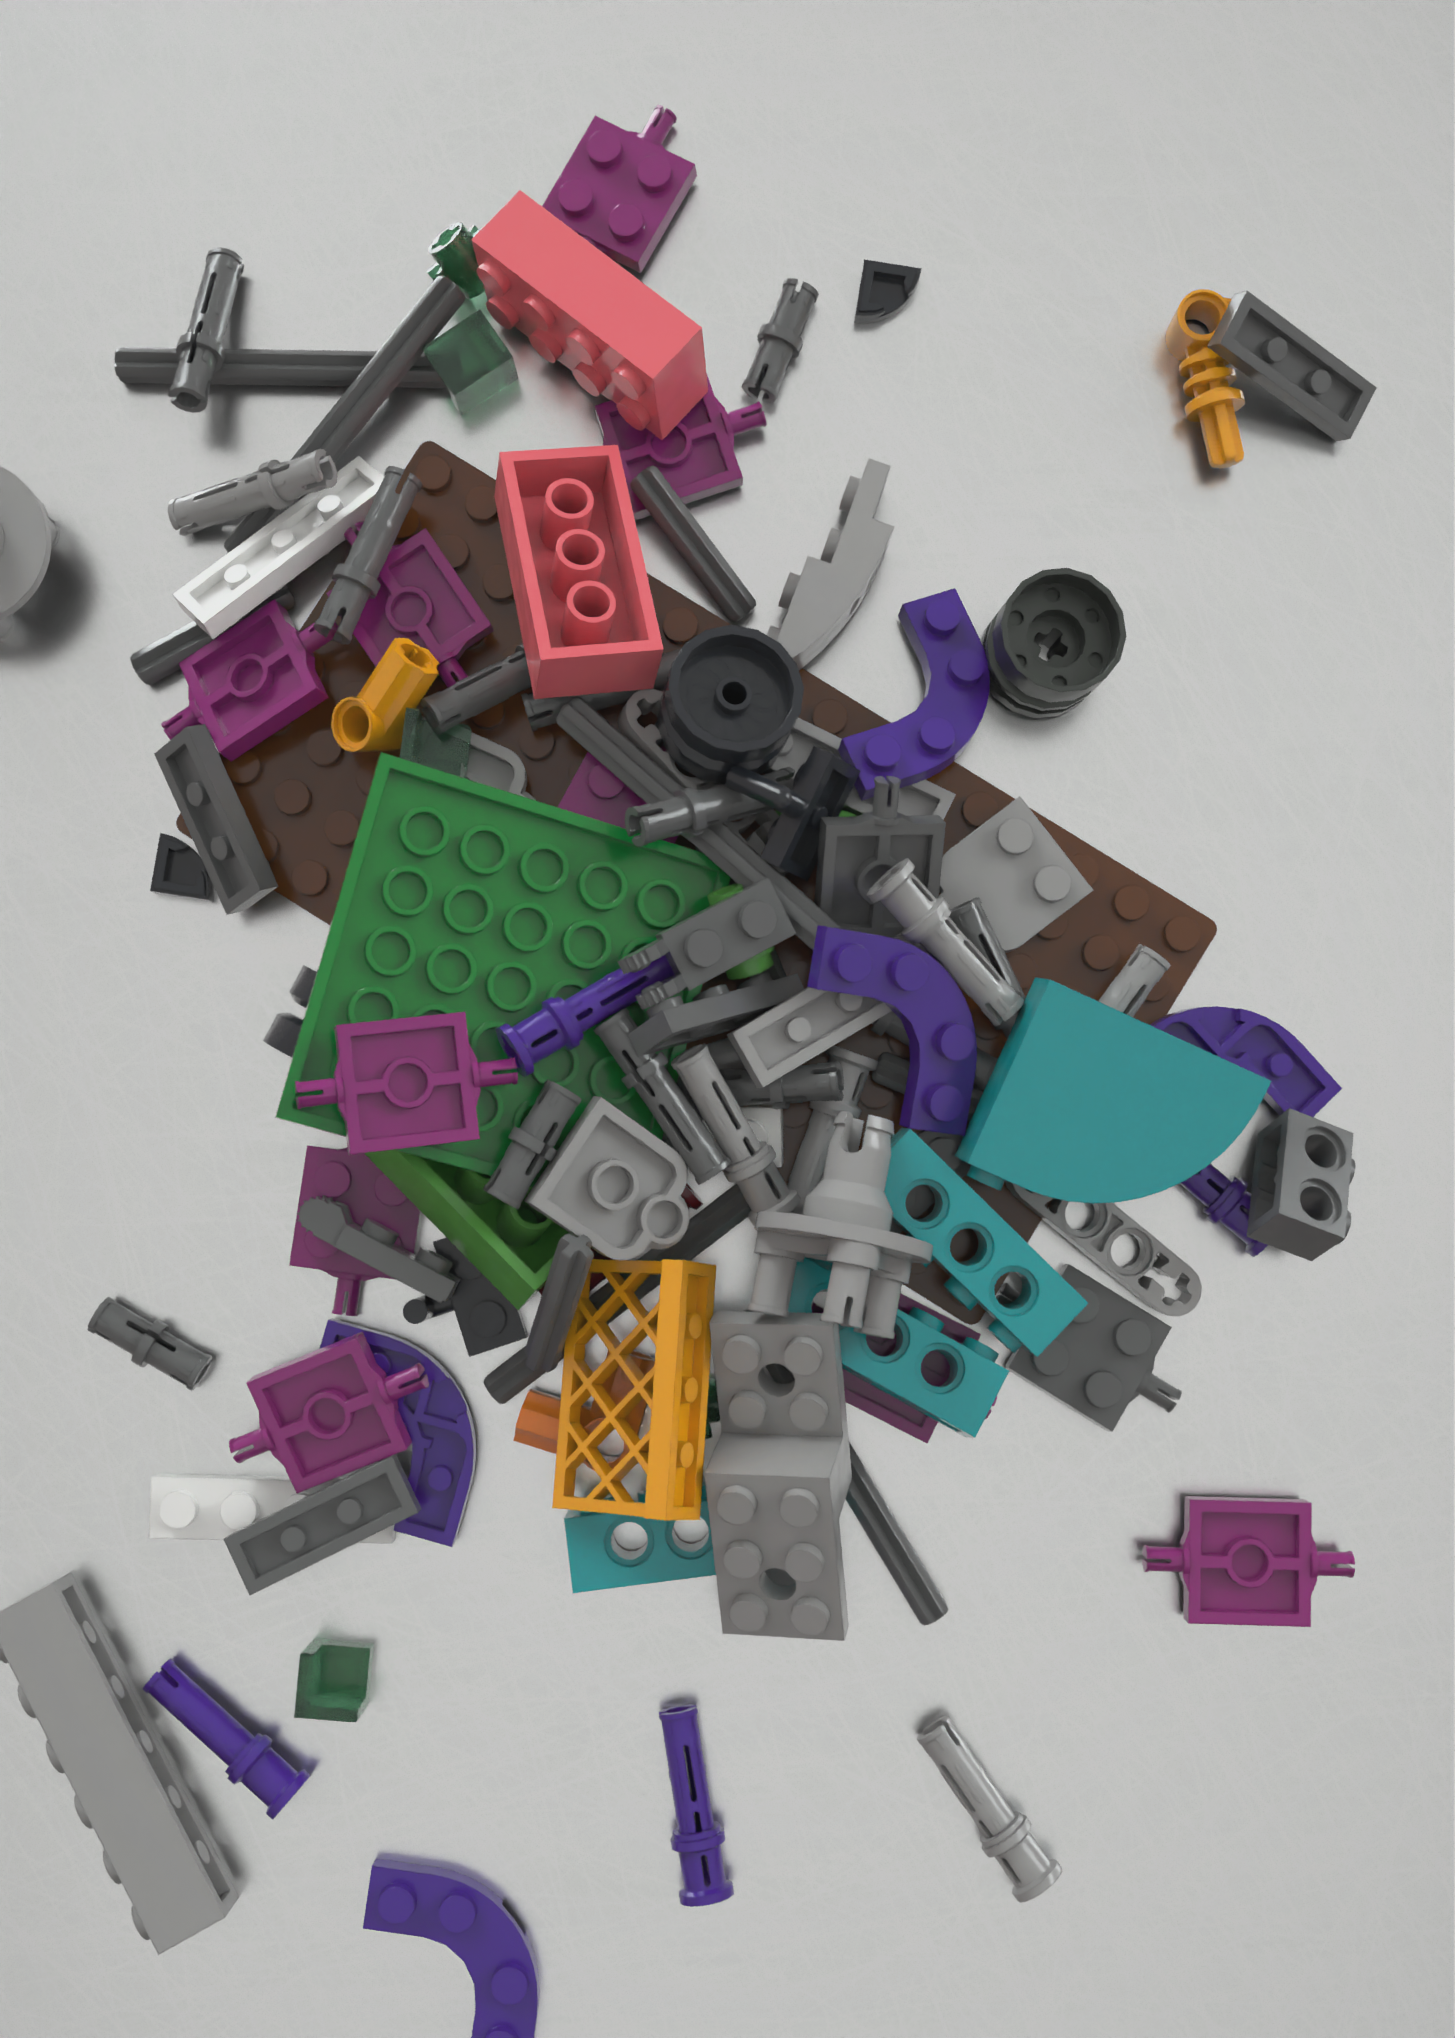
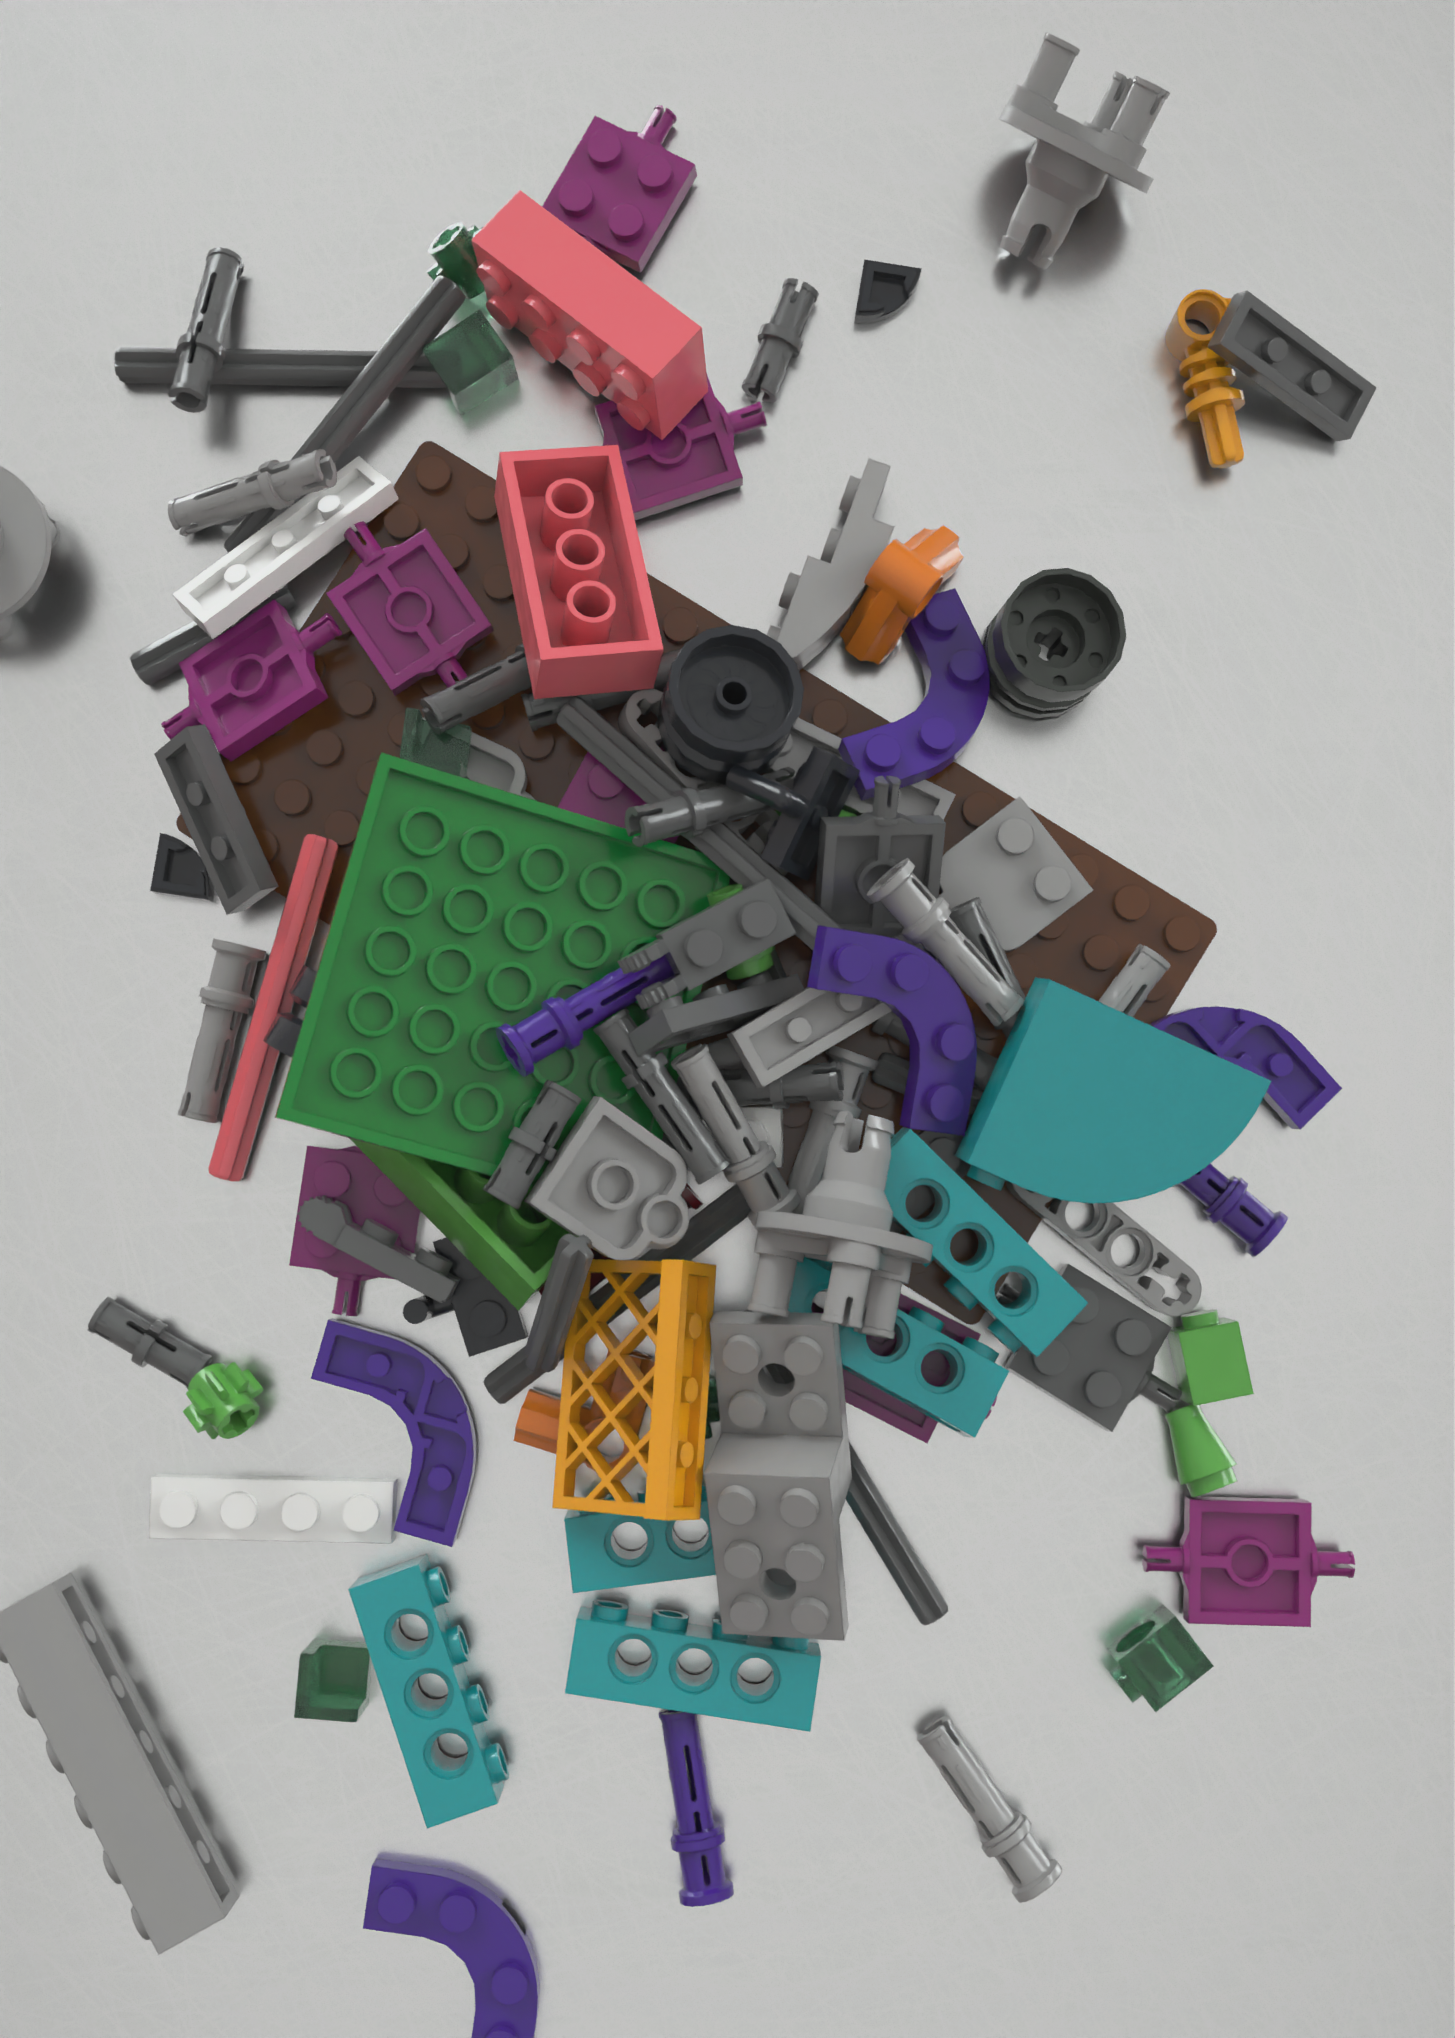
(223, 1400): none -> bright green gear
(225, 1003): none -> light grey pin
(248, 1757): dark purple pin -> none
(284, 964): none -> coral axle
(322, 1524): dark grey plate -> none
(329, 1412): magenta plate -> none
(357, 578): dark grey pin -> none
(378, 713): light orange piece -> none
(406, 1082): magenta plate -> none
(442, 1784): none -> teal brick
(600, 1673): none -> teal brick
(692, 543): dark grey axle -> none
(898, 590): none -> orange piece
(1072, 158): none -> light grey piece
(1157, 1659): none -> clear green brick
(1198, 1451): none -> bright green cone
(1209, 1358): none -> bright green brick
(1301, 1185): dark grey brick -> none

